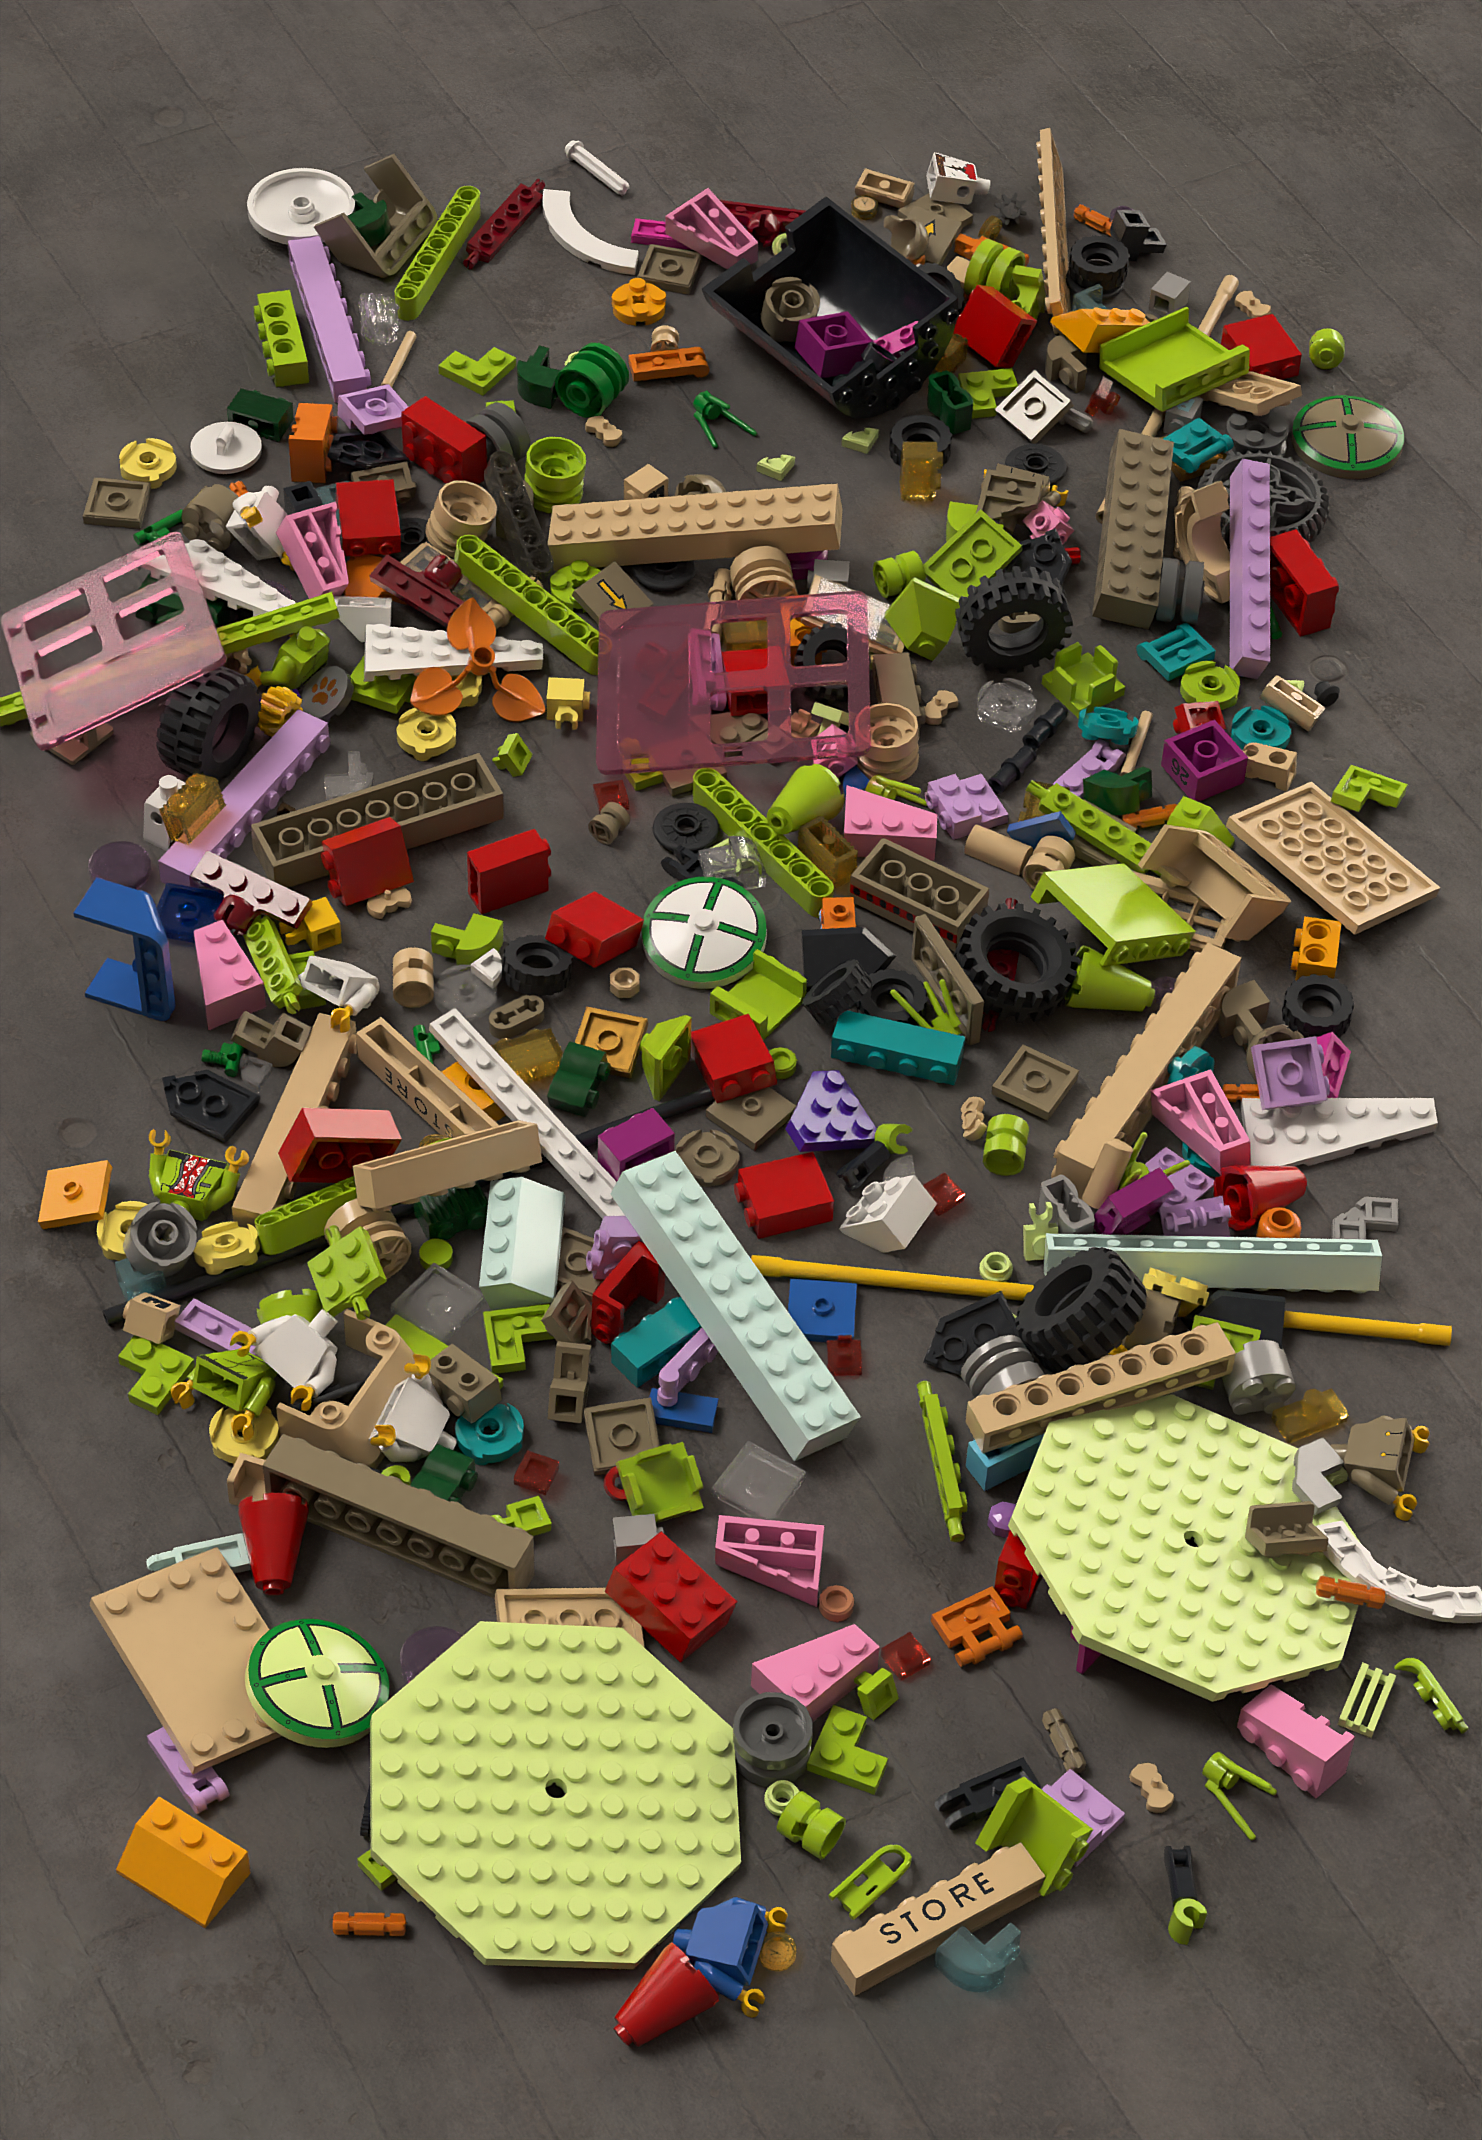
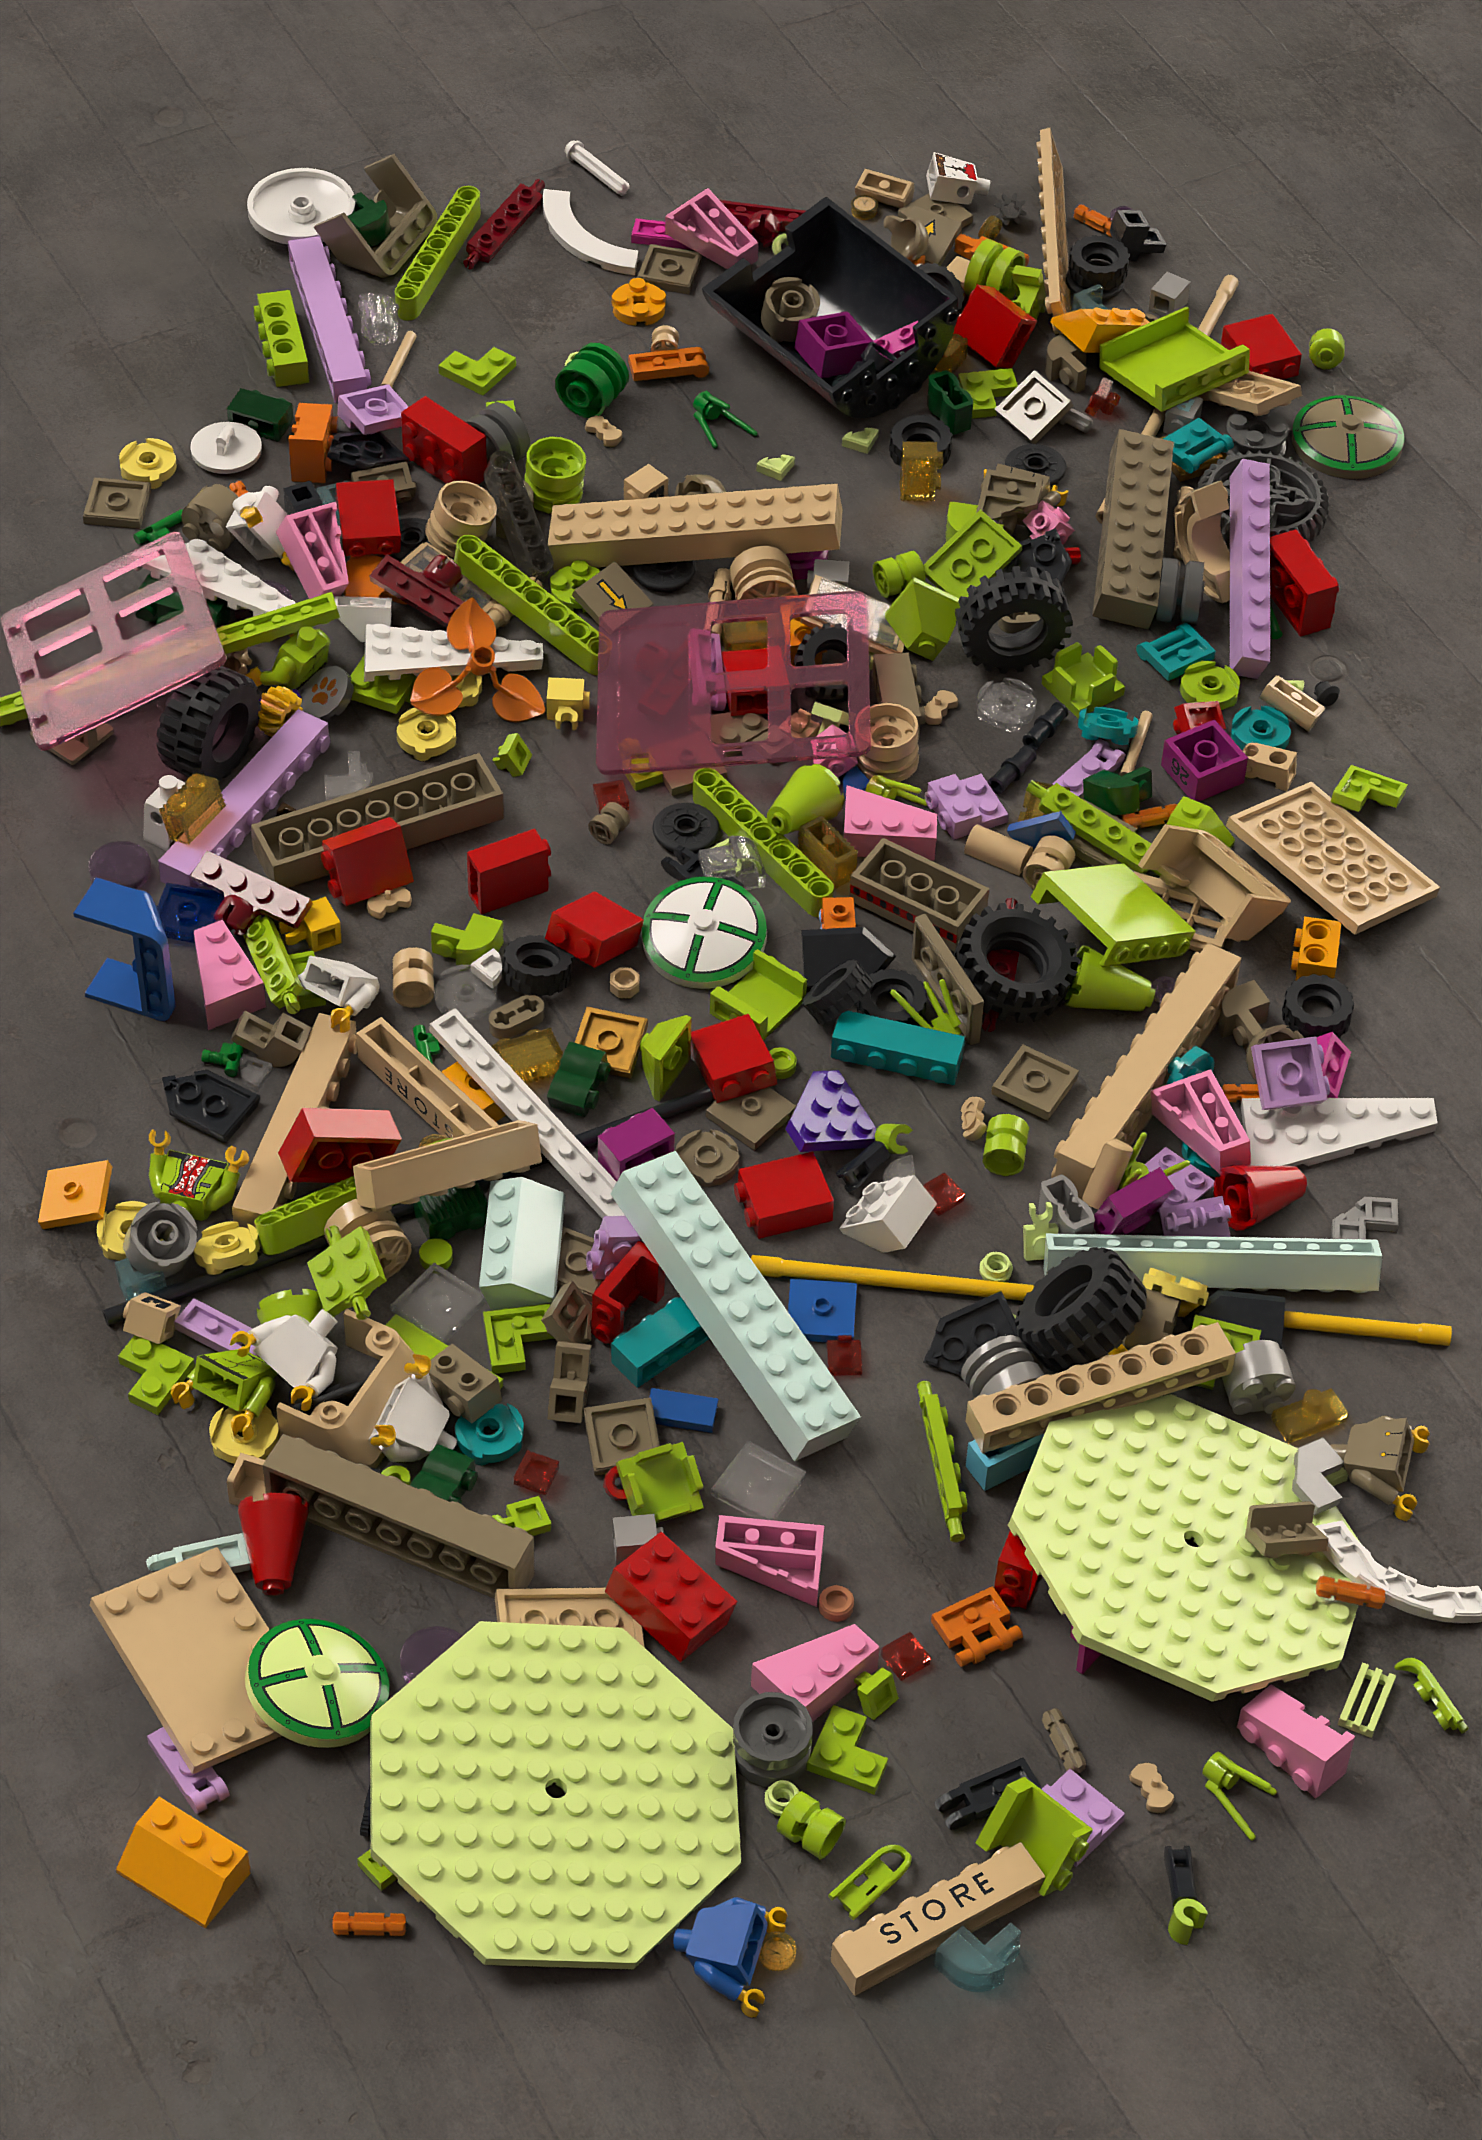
(537, 379): dark green brick -> none
(664, 1998): red cone -> none
(684, 1367): lavender plate -> none
(1000, 1517): medium lavender tile -> none
(1251, 305): tan piece -> none
(1279, 1223): orange head -> none

